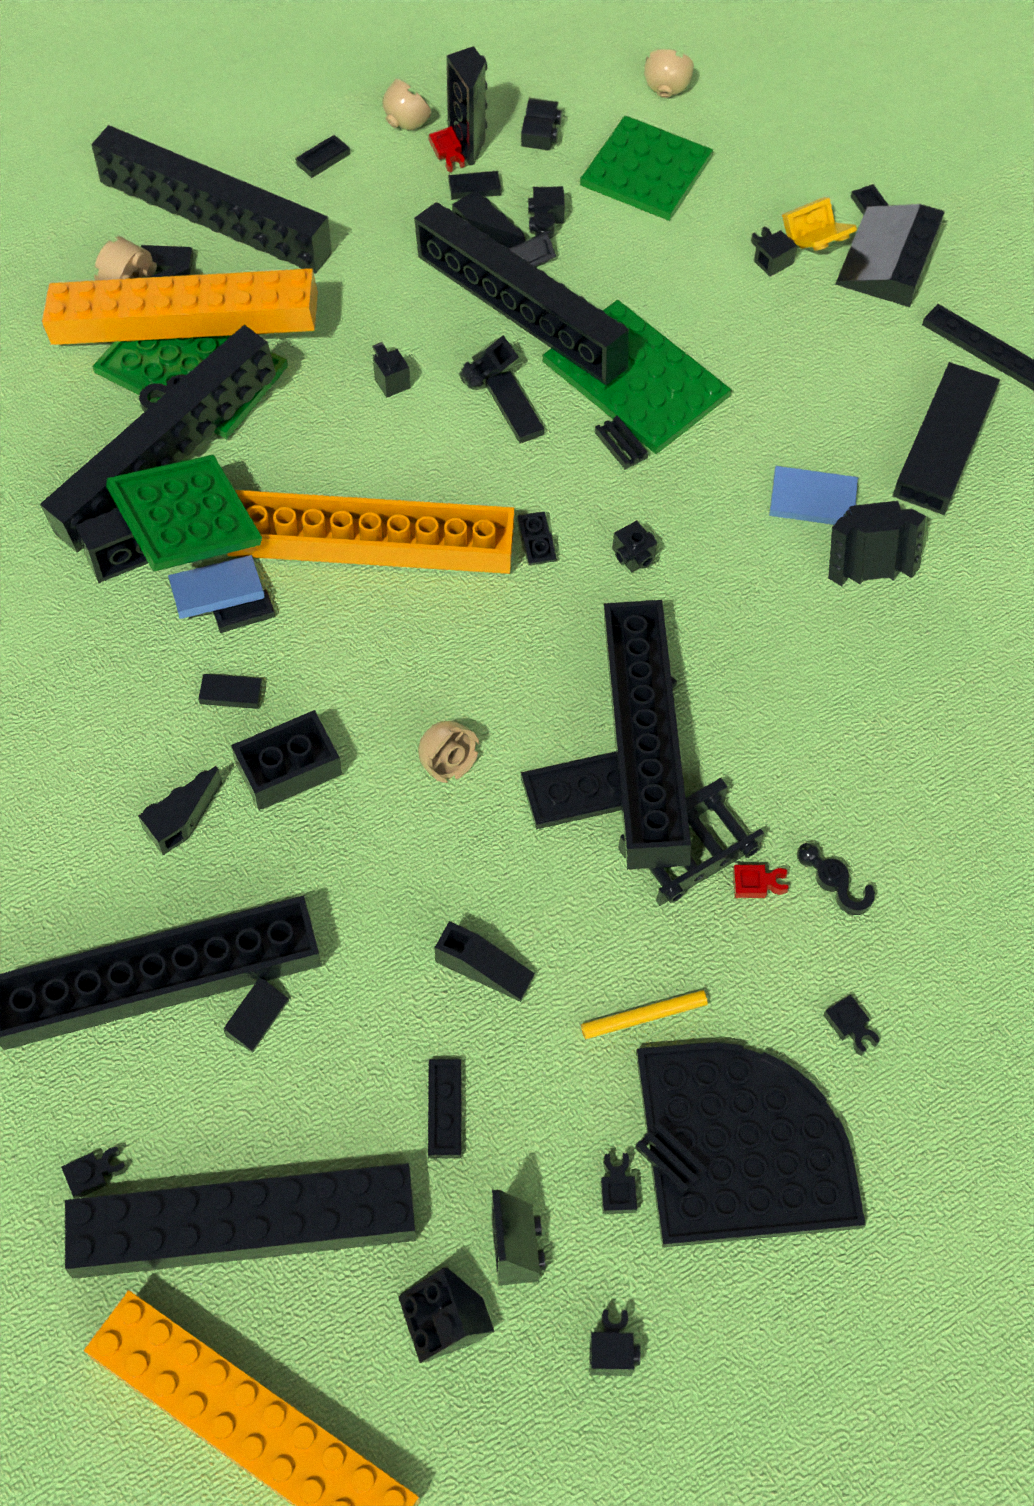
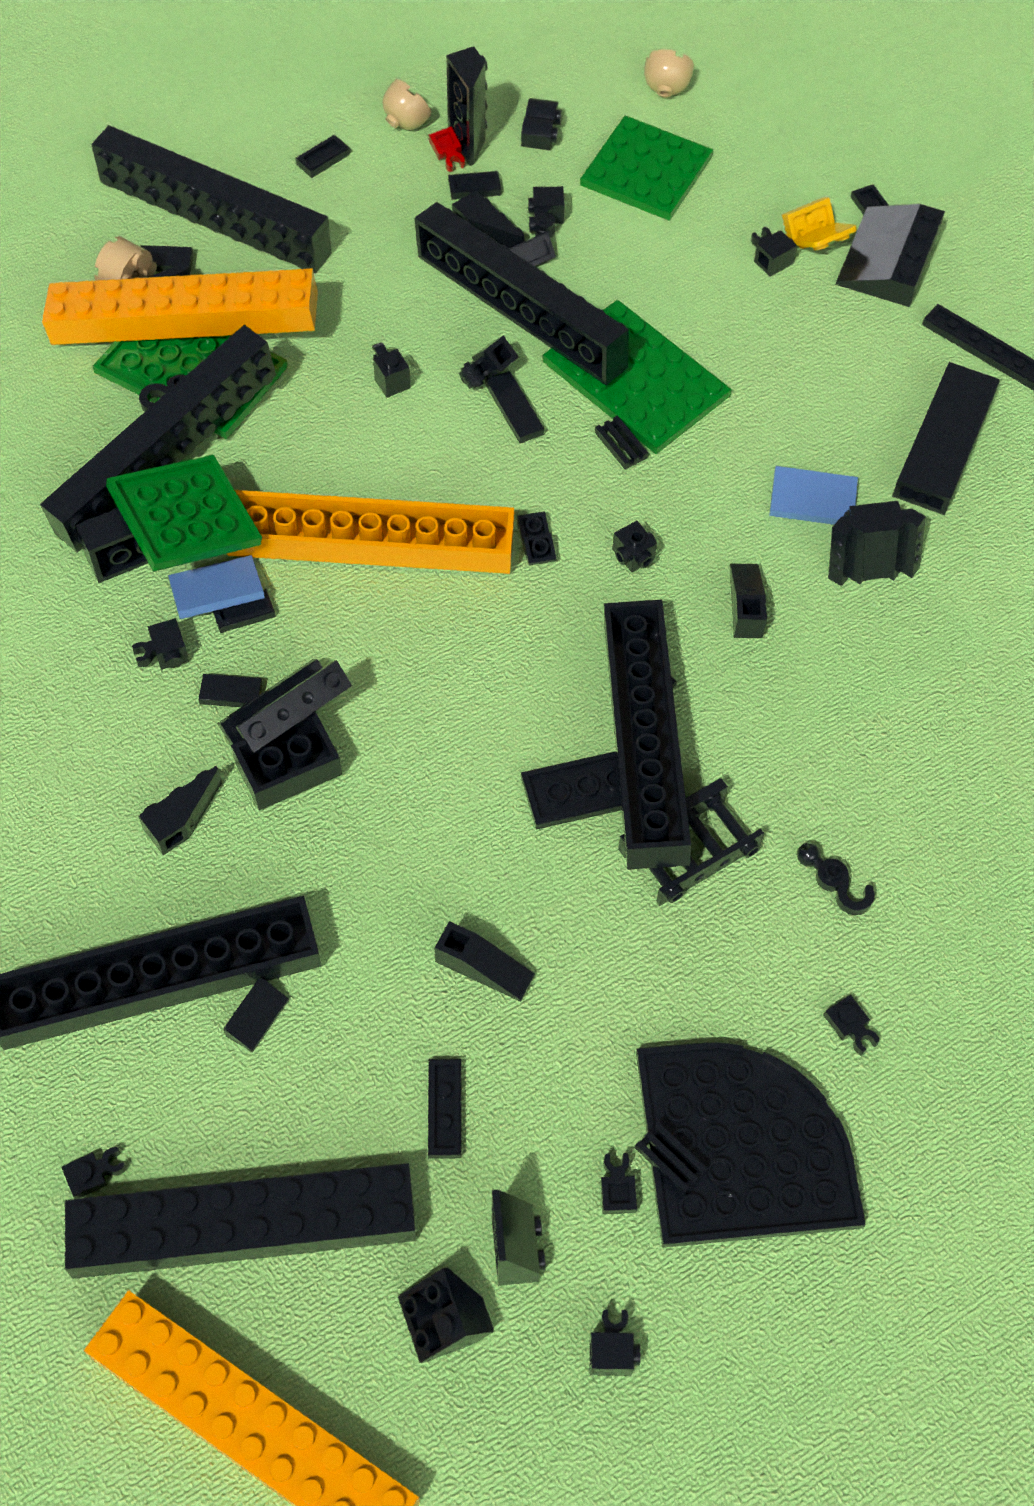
(165, 644): none -> black brick
(285, 704): none -> black fence
(447, 750): tan cylinder -> none
(644, 1014): yellow piece -> none
(747, 601): none -> black slope
(753, 881): red plate -> none

